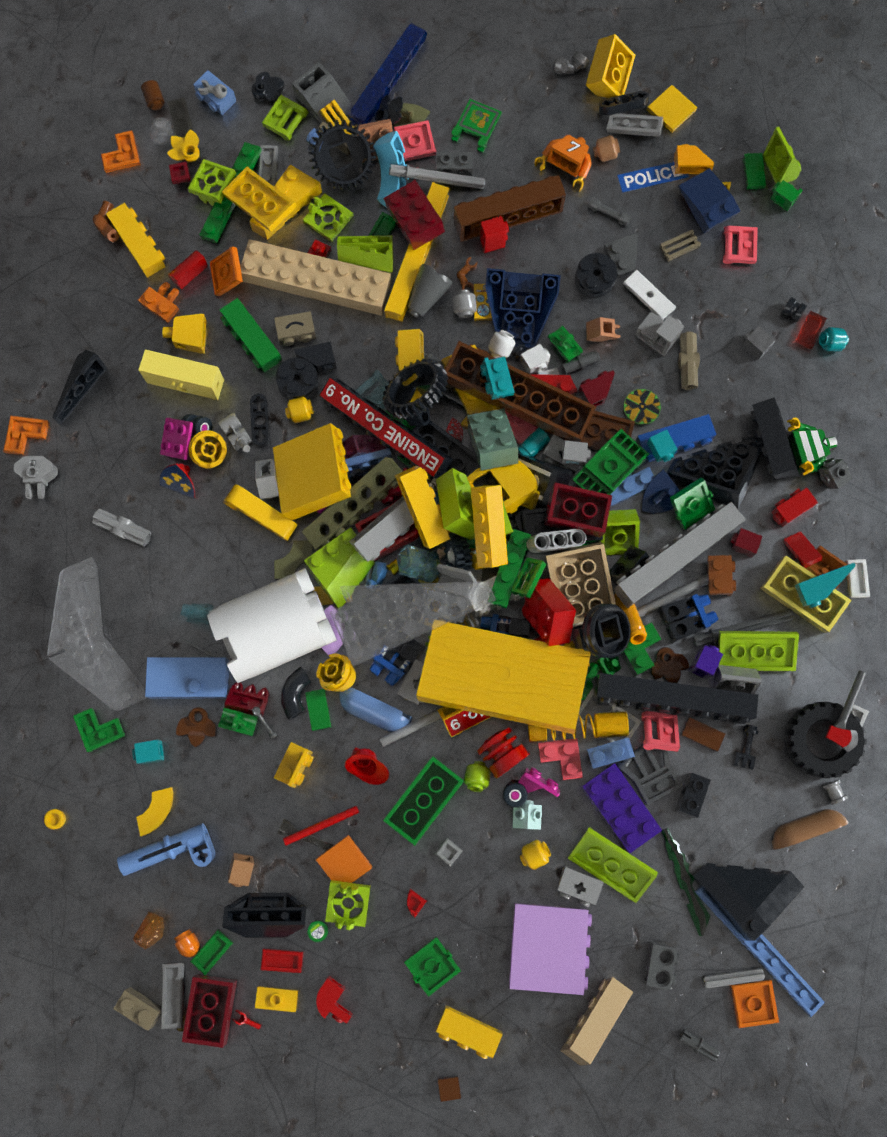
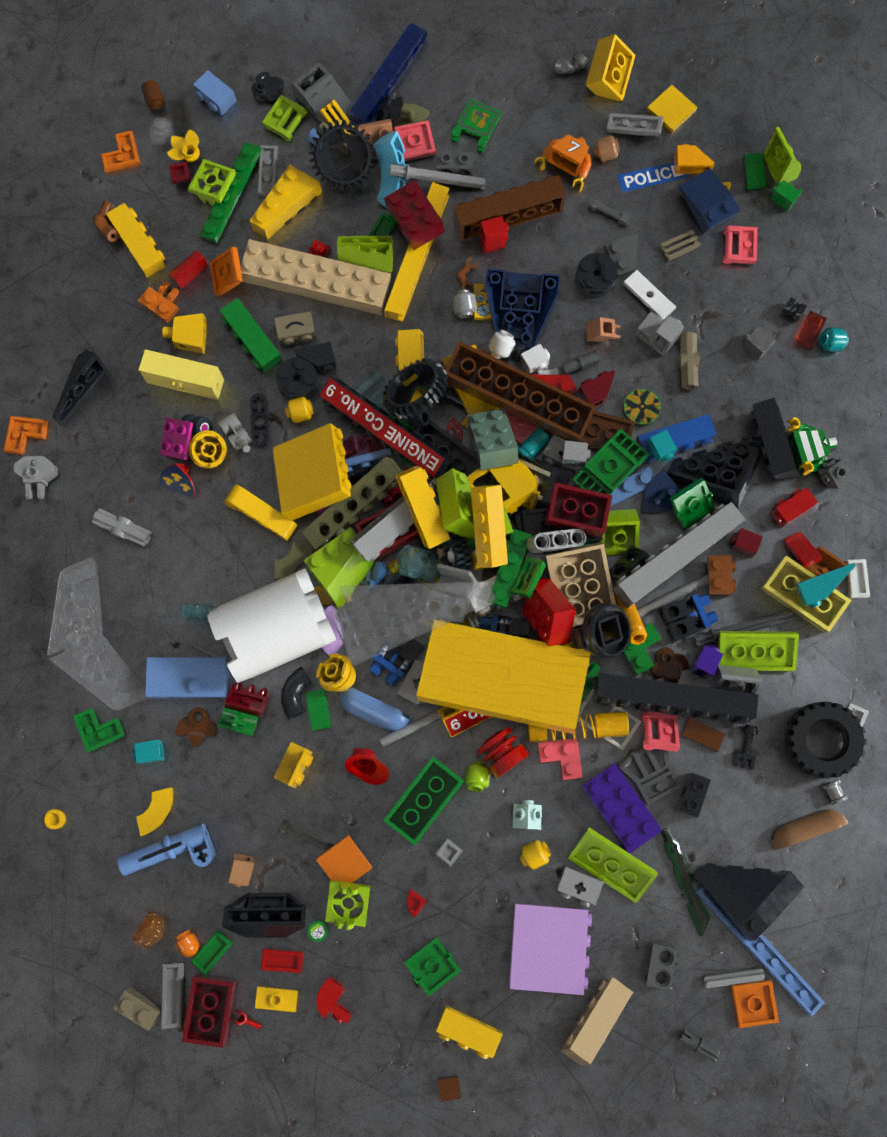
(218, 90): light grey arm -> none
(256, 711): dark grey hinge -> none
(259, 199): yellow plate -> none
(266, 478): light grey brick -> none
(320, 825): red bar -> none
(330, 234): lime piece -> none
(427, 290): dark grey cone -> none
(497, 378): teal bracket -> none
(517, 790): dark pink plate -> none
(565, 344): green hips -> none
(609, 665): green piece -> none
(611, 753): medium blue brick -> none
(623, 103): black beam -> none
(846, 738): piece -> none

